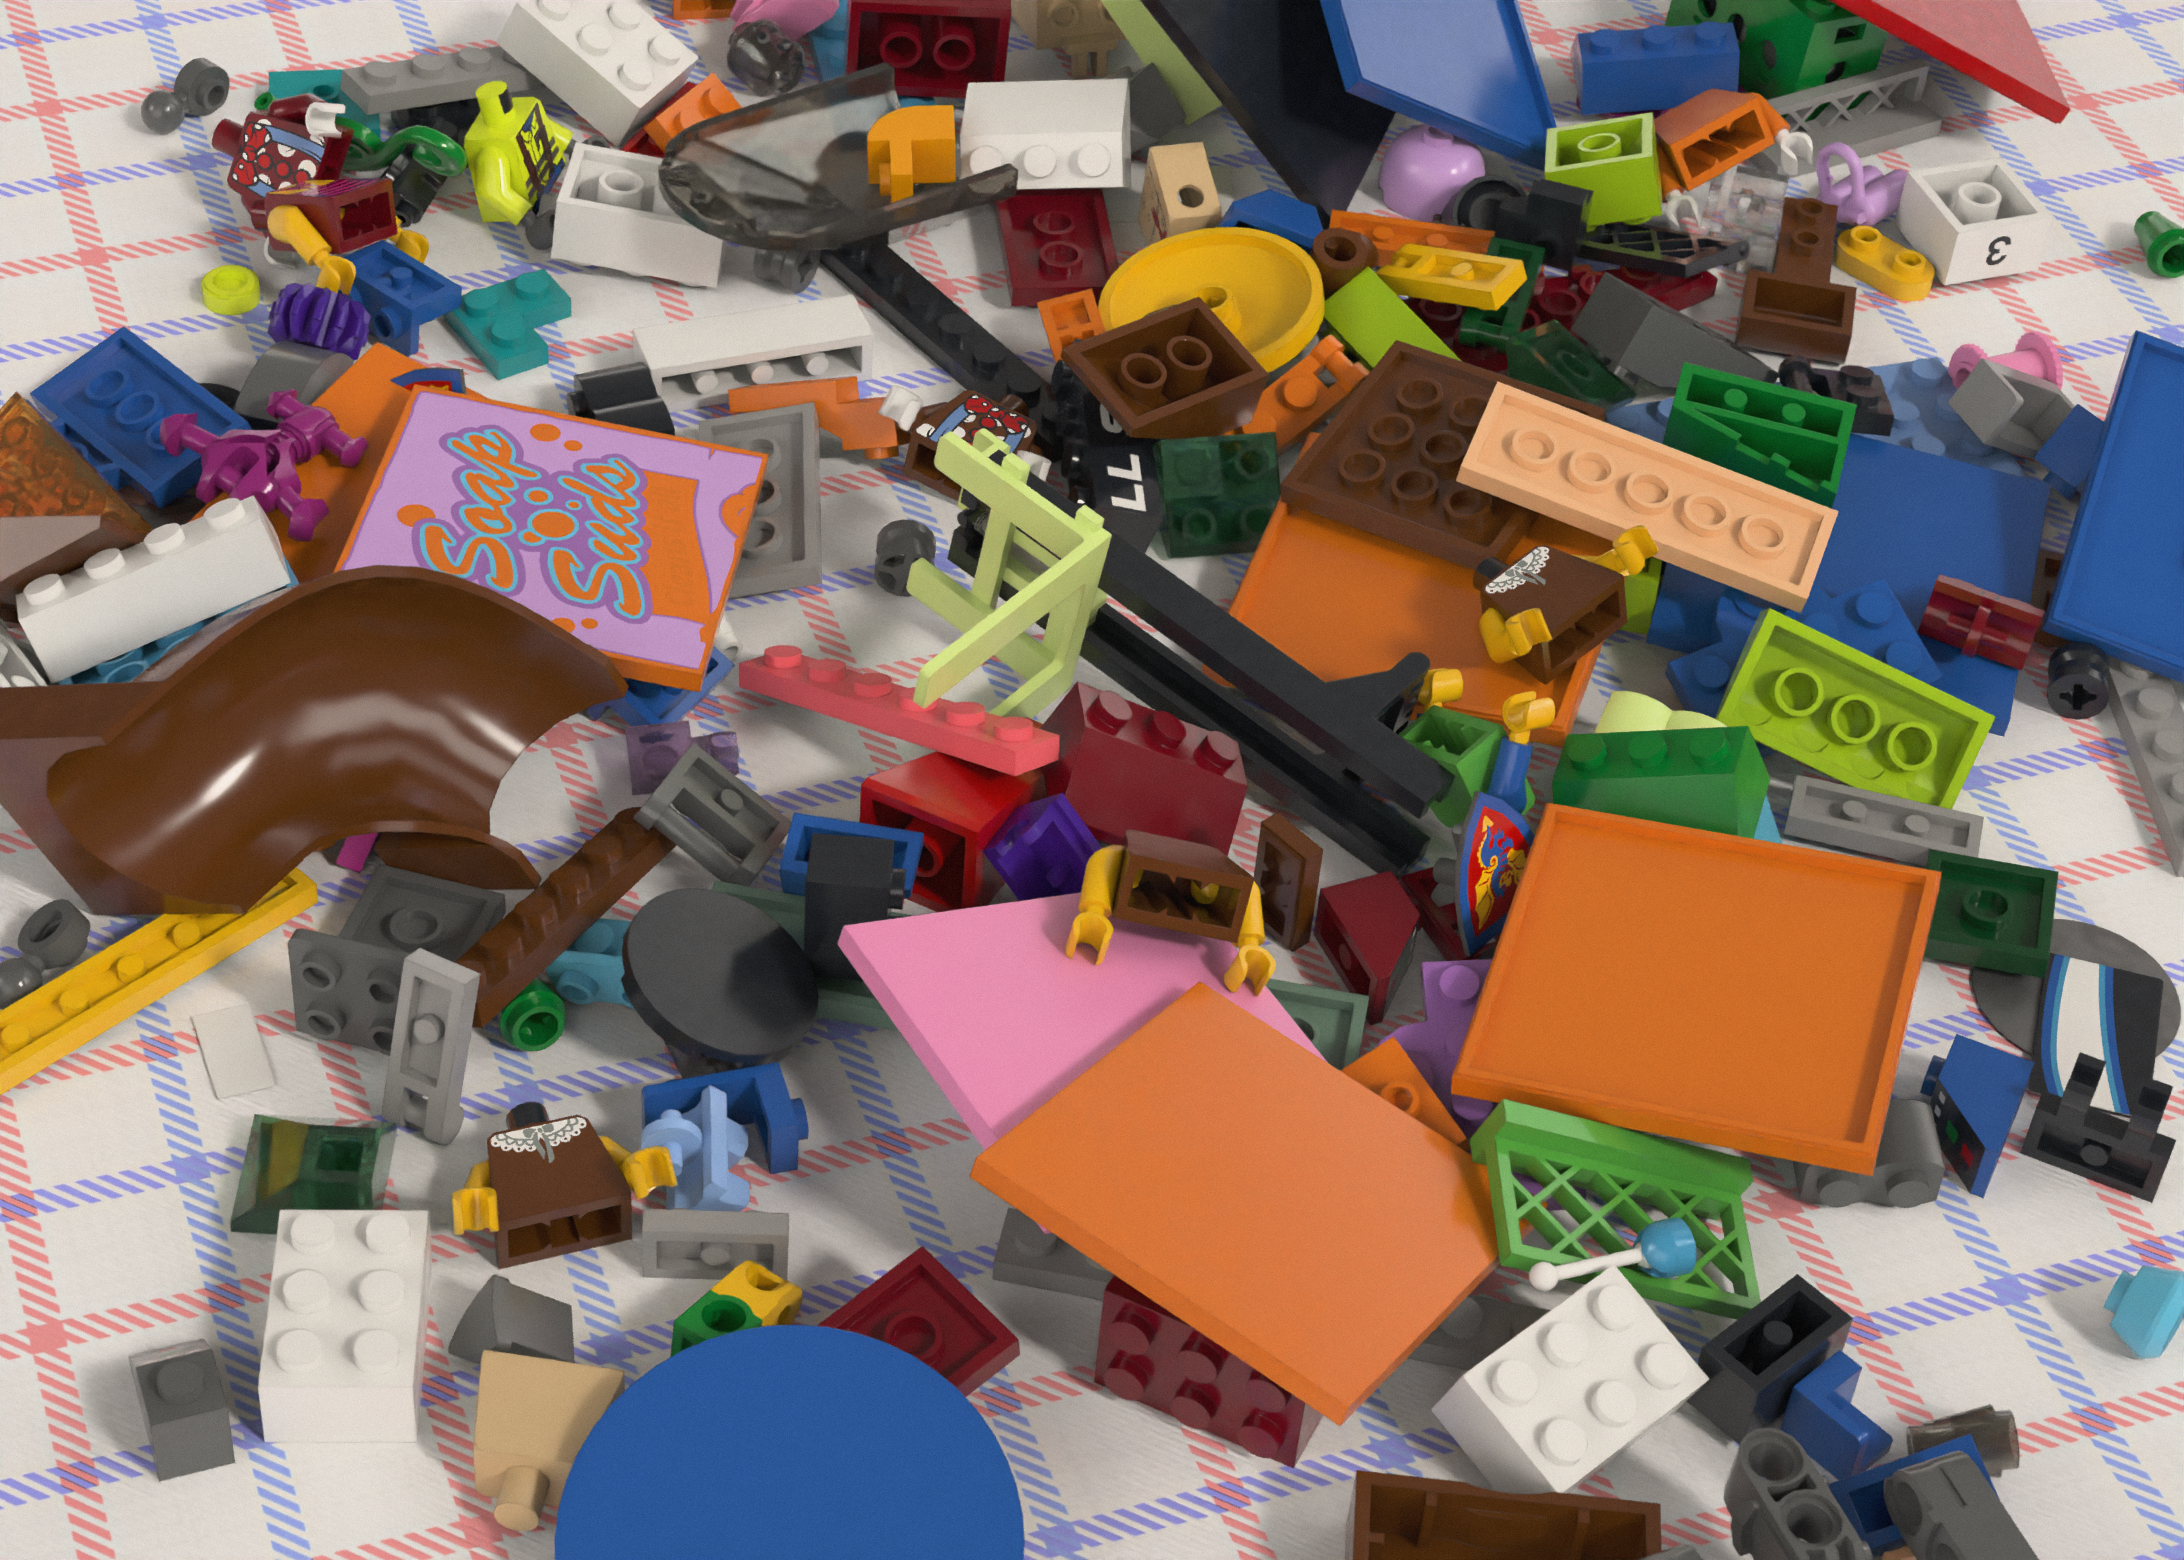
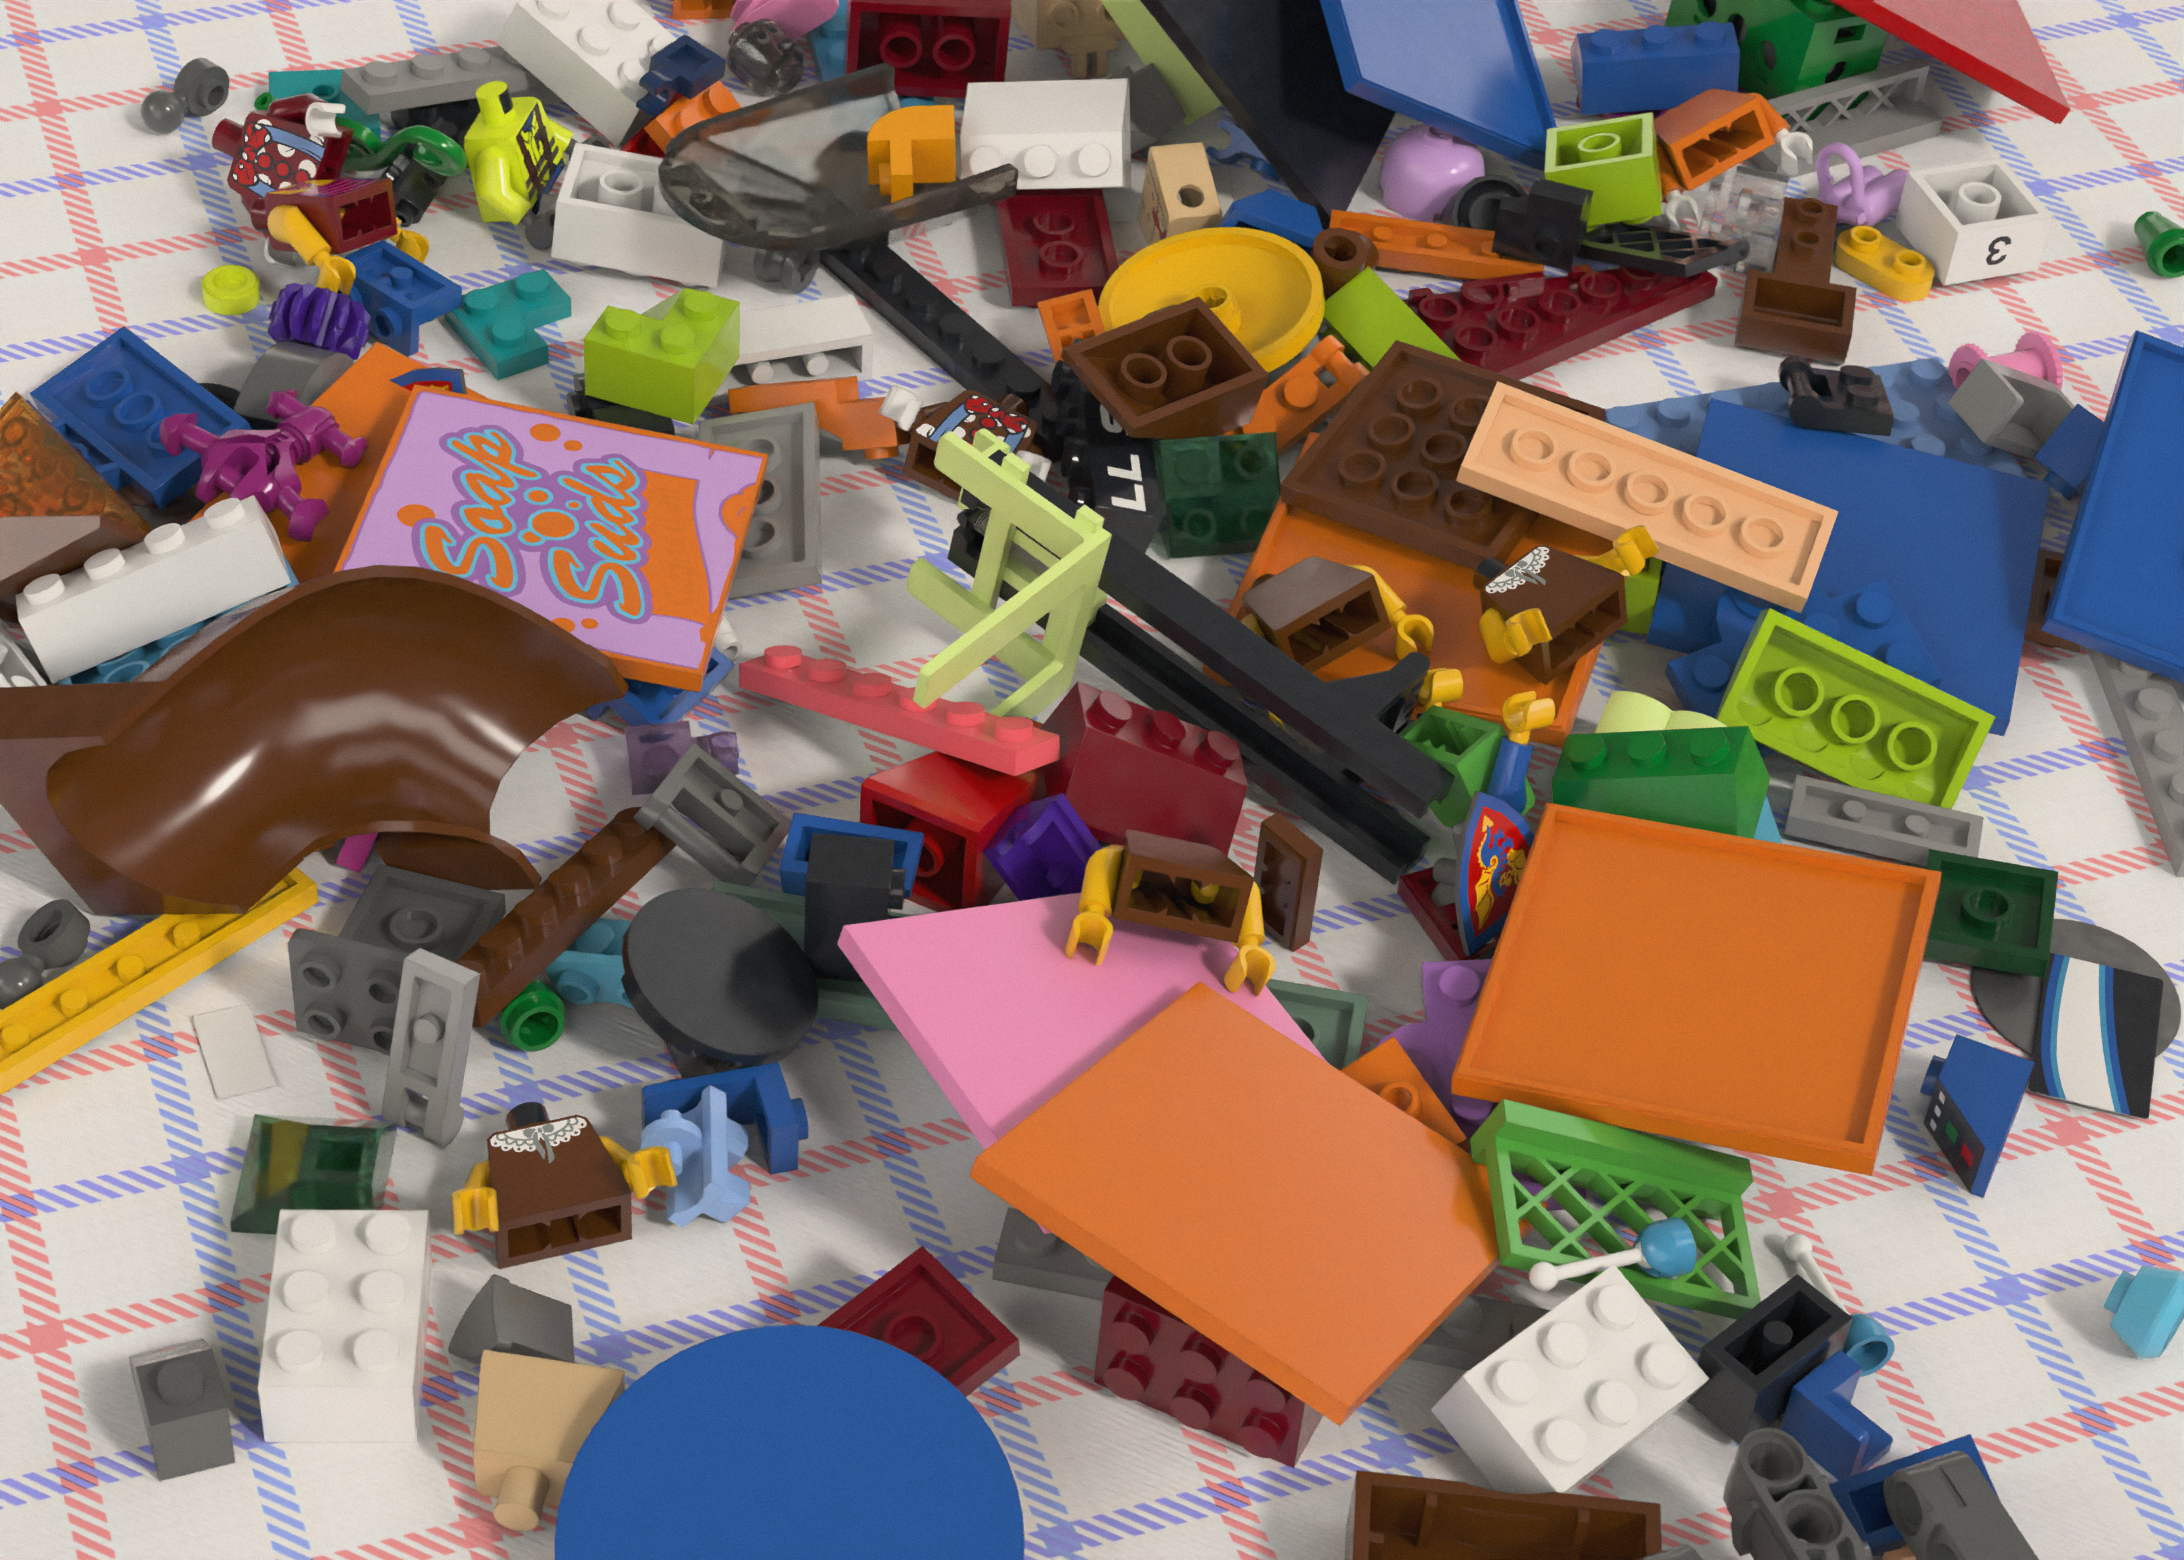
(666, 356): none -> lime slope
(679, 68): none -> dark blue plate
(712, 1243): light grey plate -> none
(740, 1301): leg -> none
(898, 538): dark grey wheel -> none
(1239, 148): none -> blue plate
(1328, 610): none -> reddish brown torso
(1369, 936): dark red slope -> none
(1453, 276): yellow plate -> none
(1509, 317): dark green plate -> none
(1560, 363): clear green slope -> none
(1652, 340): dark grey slope -> none
(1762, 431): green wedge -> none
(1867, 1338): none -> dark azure hinge
(1905, 1170): dark grey brick -> none
(1980, 622): dark red hips -> none
(1991, 1430): clear smoke cone -> none
(2078, 681): black wheel -> none
(2097, 1144): black plate -> none

